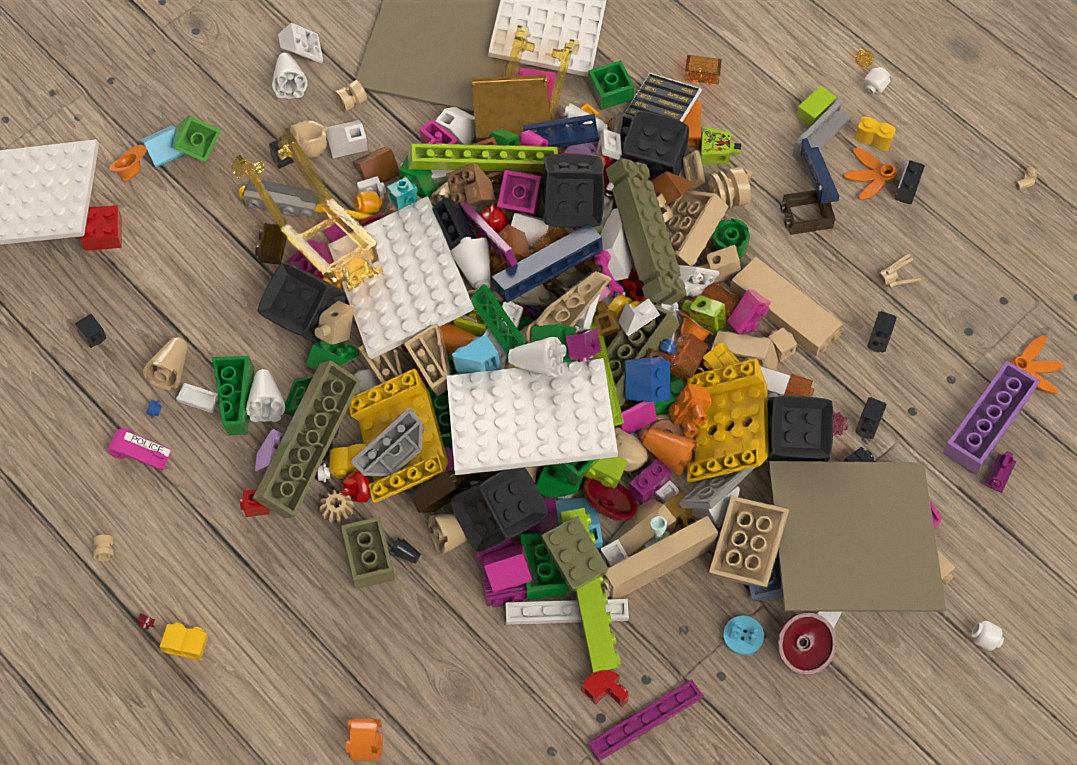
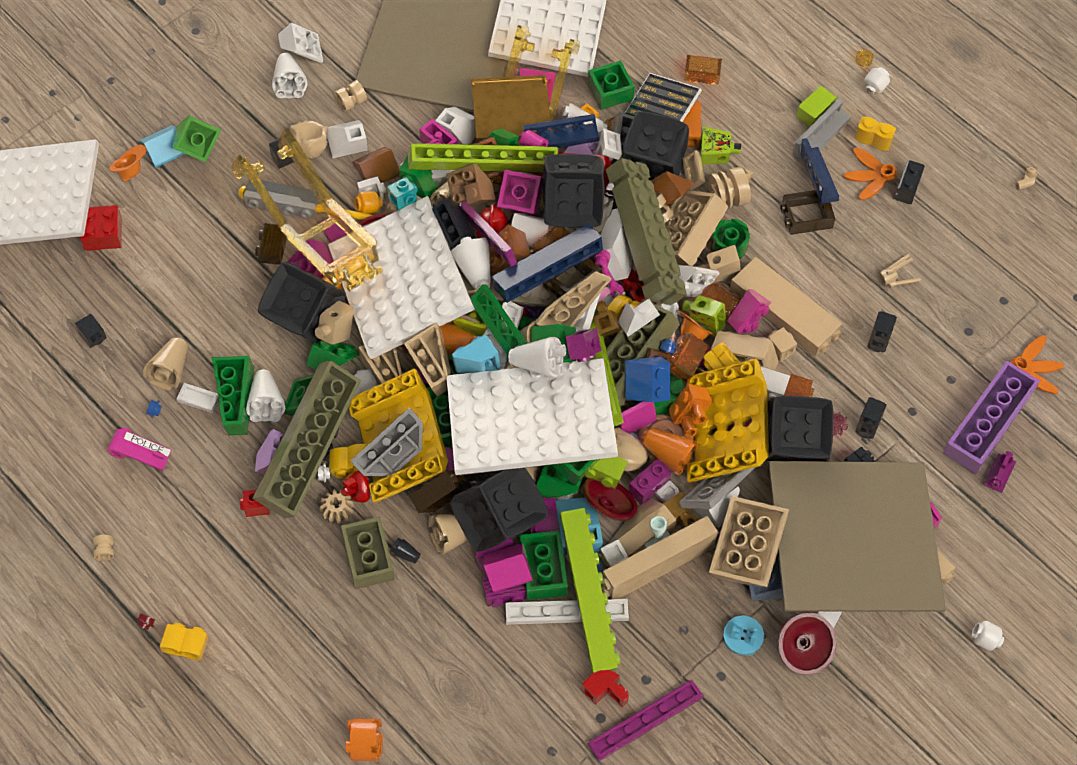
(574, 554): olive brick -> none

